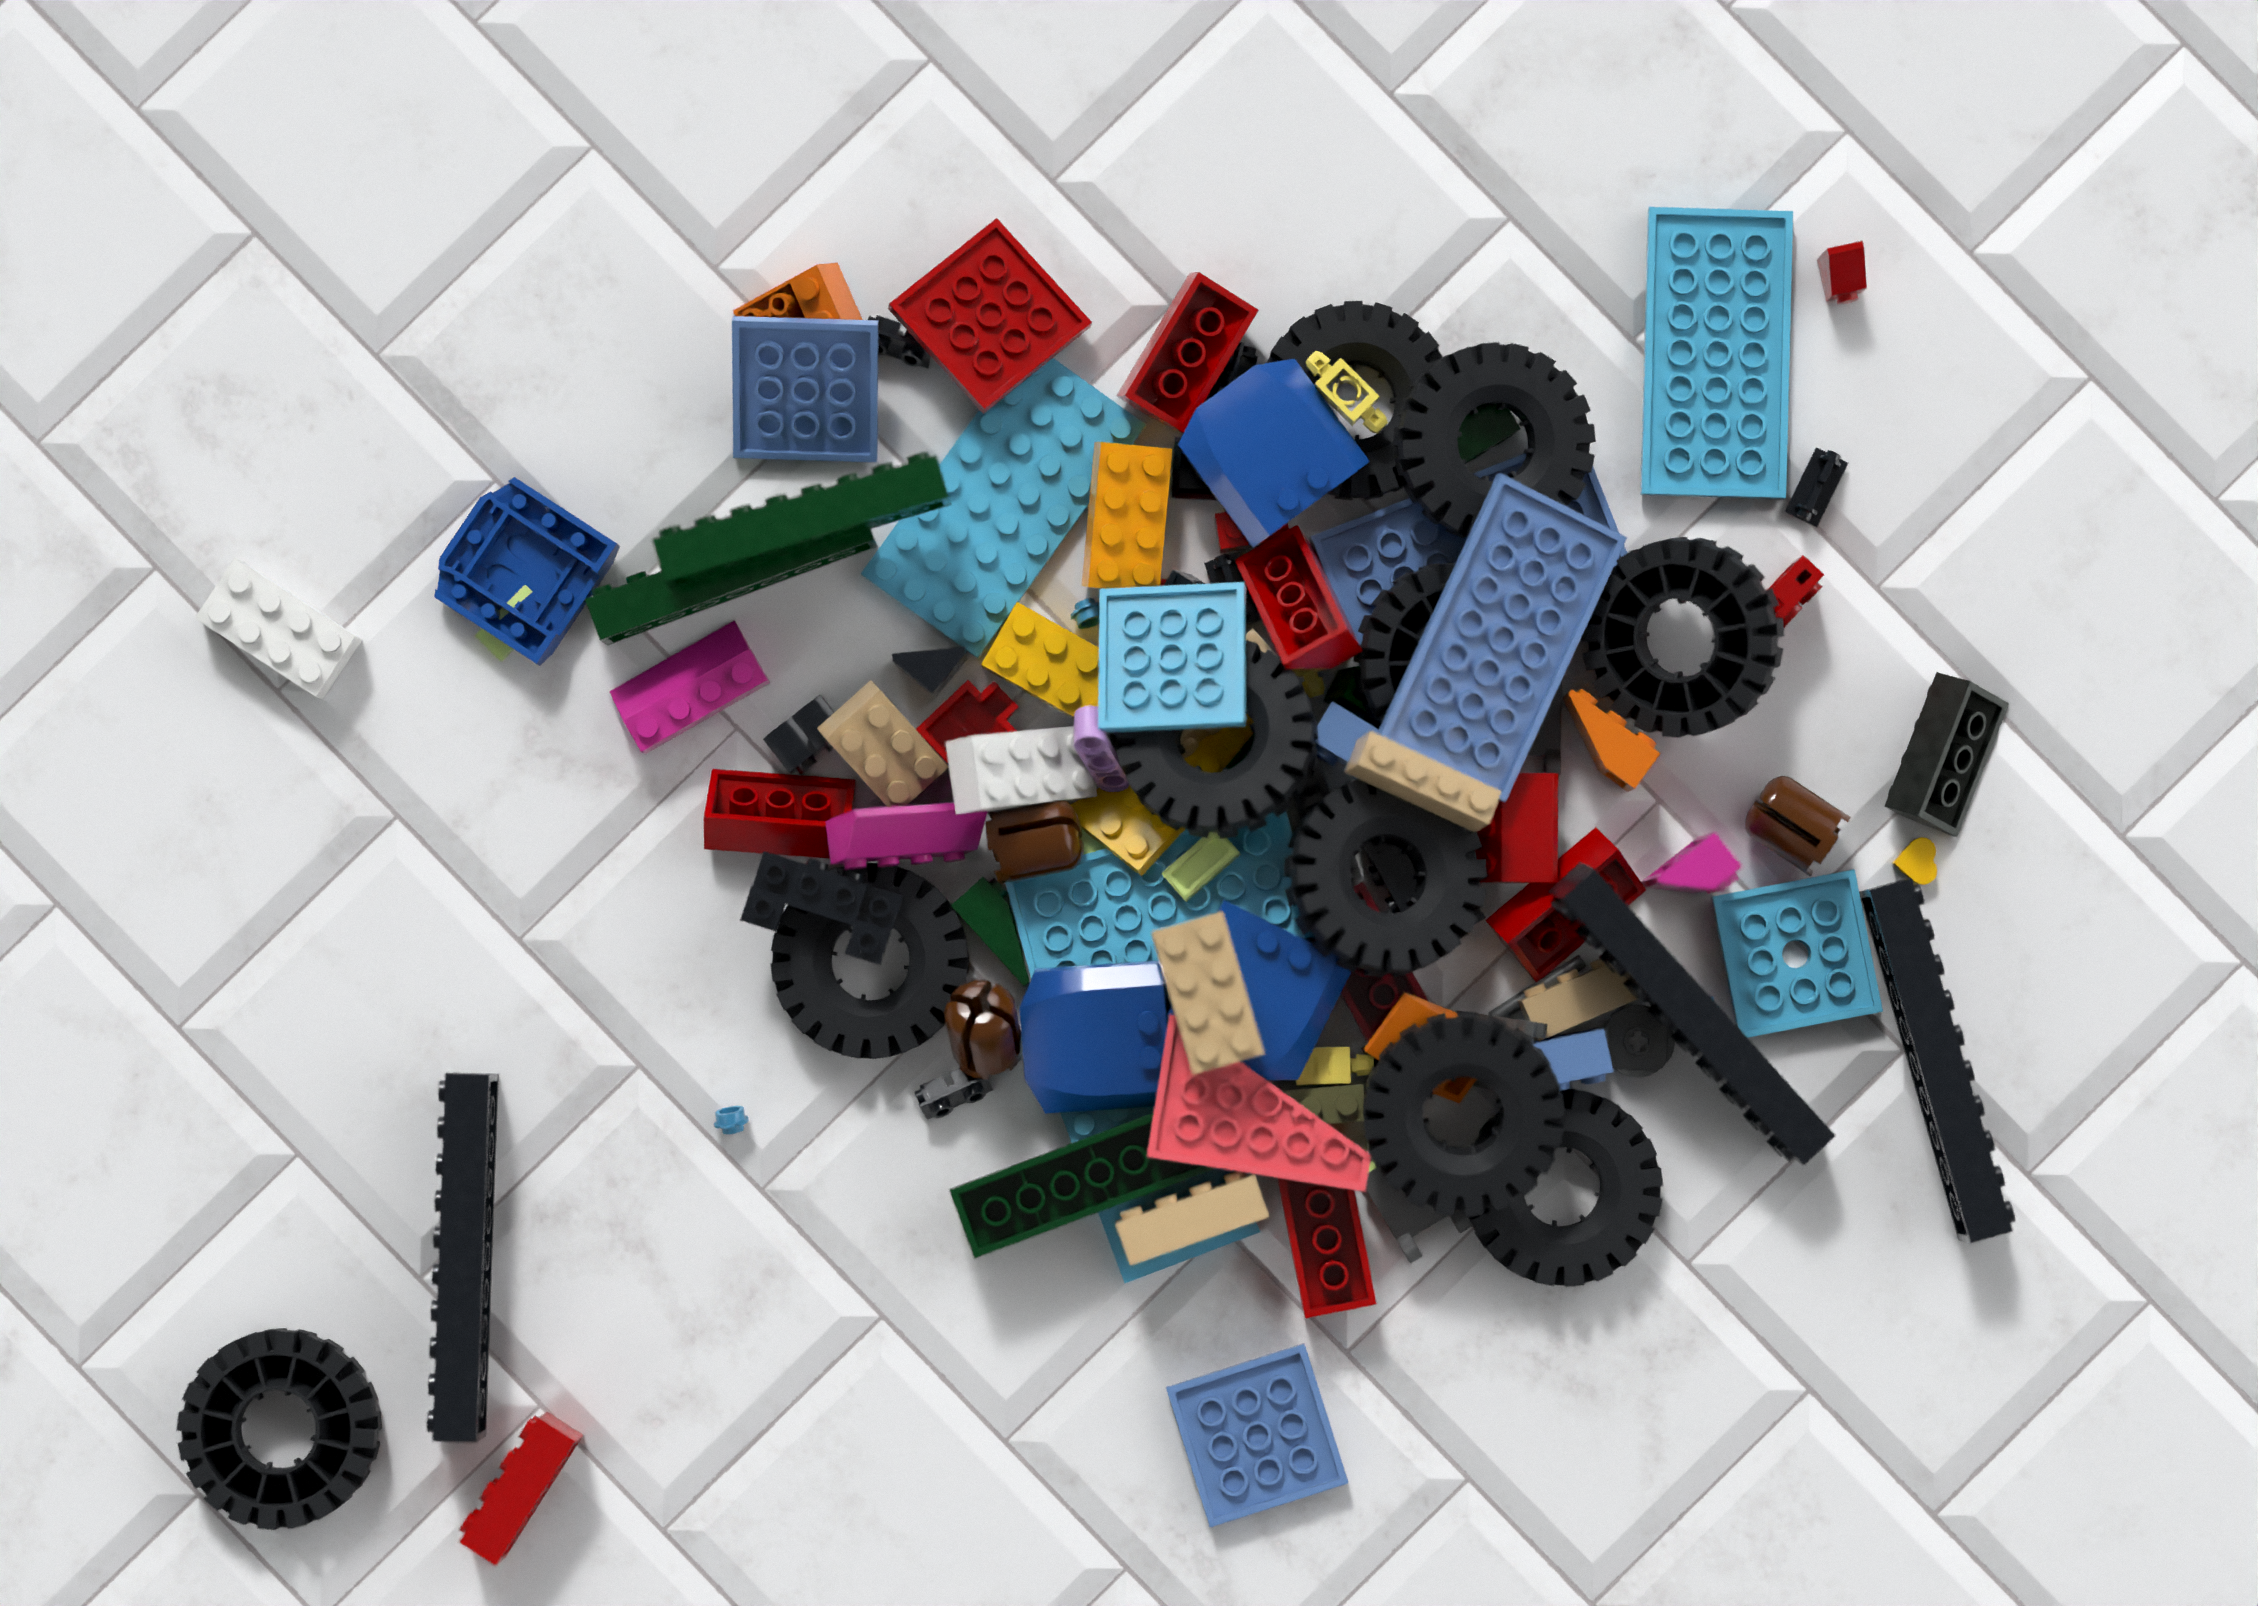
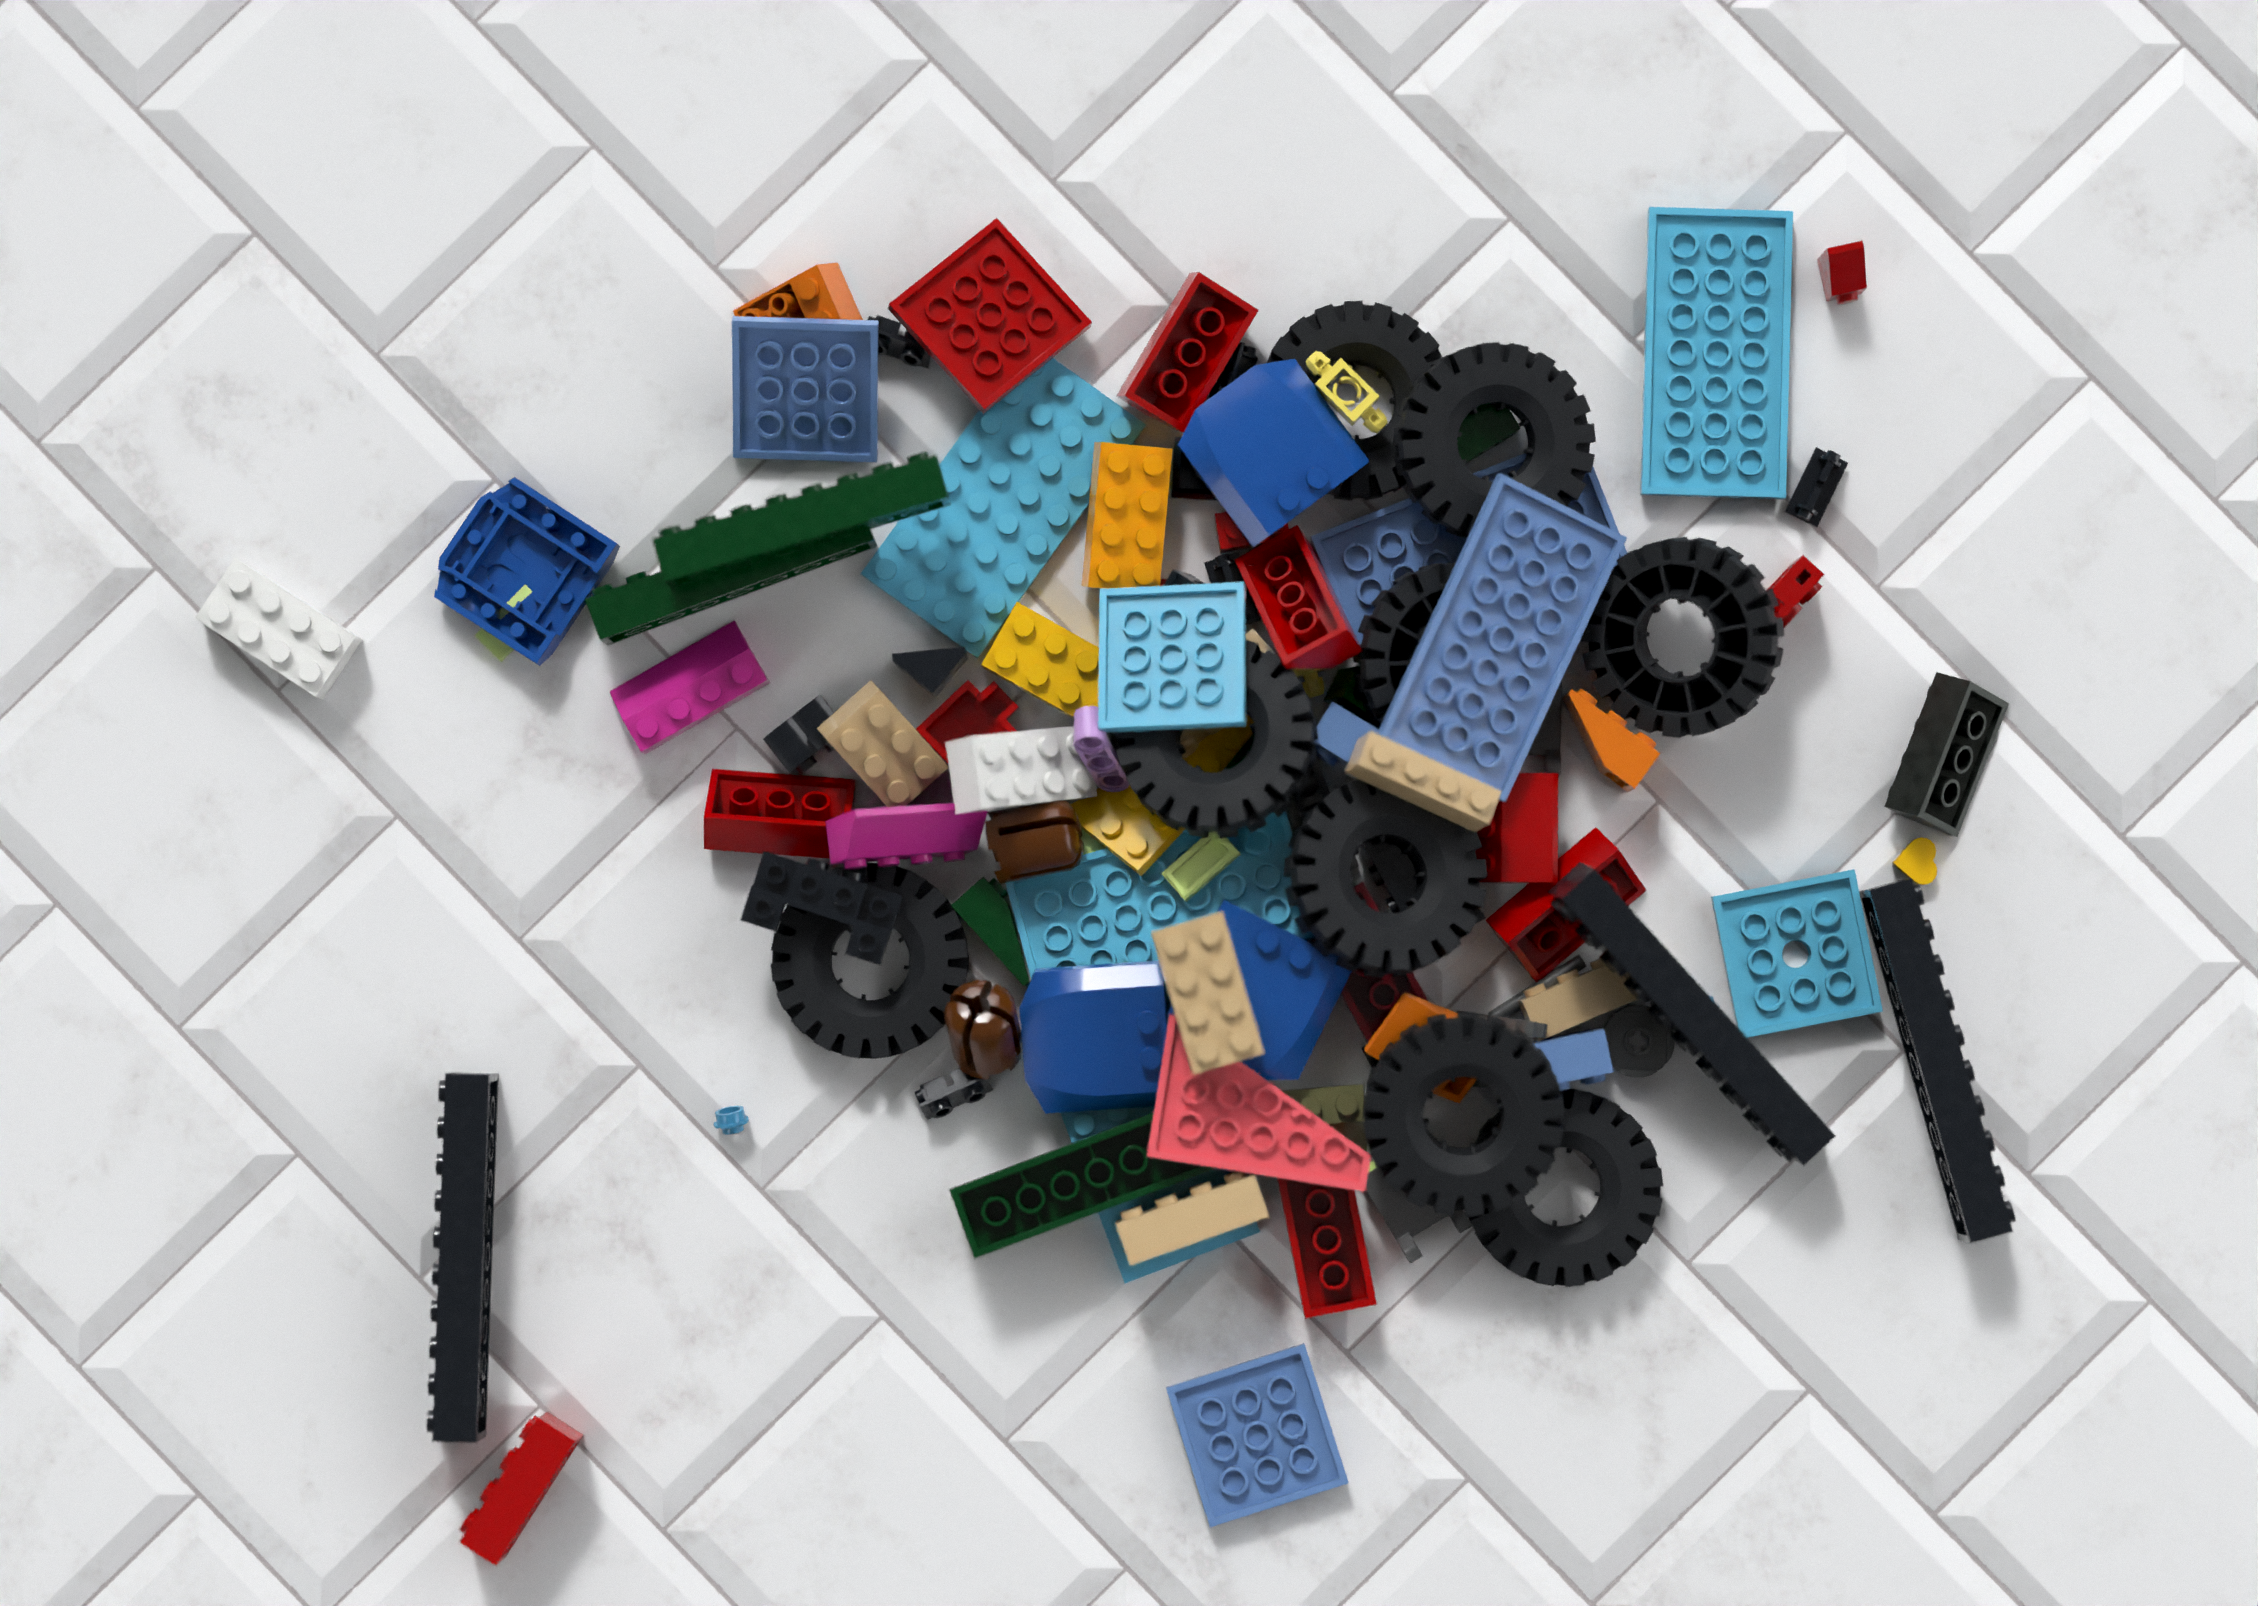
(342, 1414): black tyre -> none
(1086, 613): dark azure plate -> none
(1334, 1066): light yellow piece -> none
(1697, 868): dark pink slope -> none
(1803, 809): reddish brown cylinder -> none

